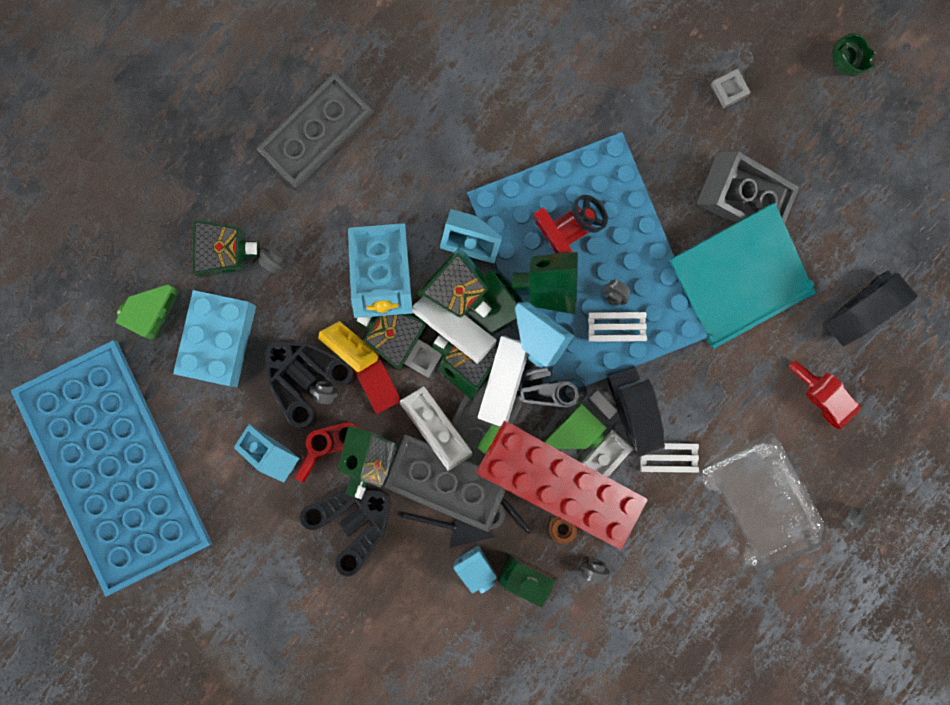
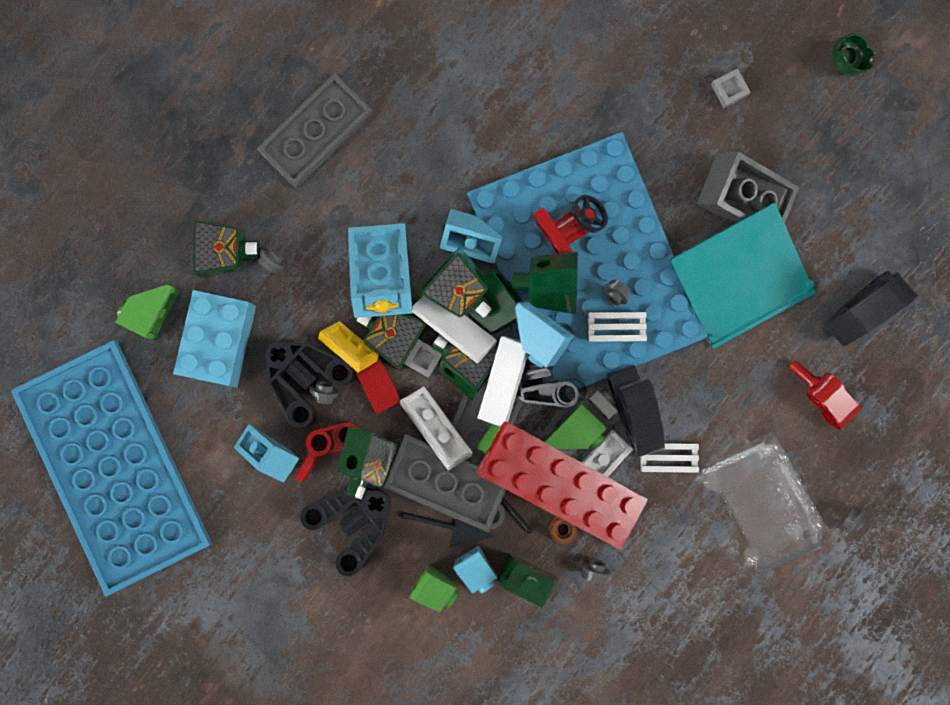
(434, 590): none -> bright green slope

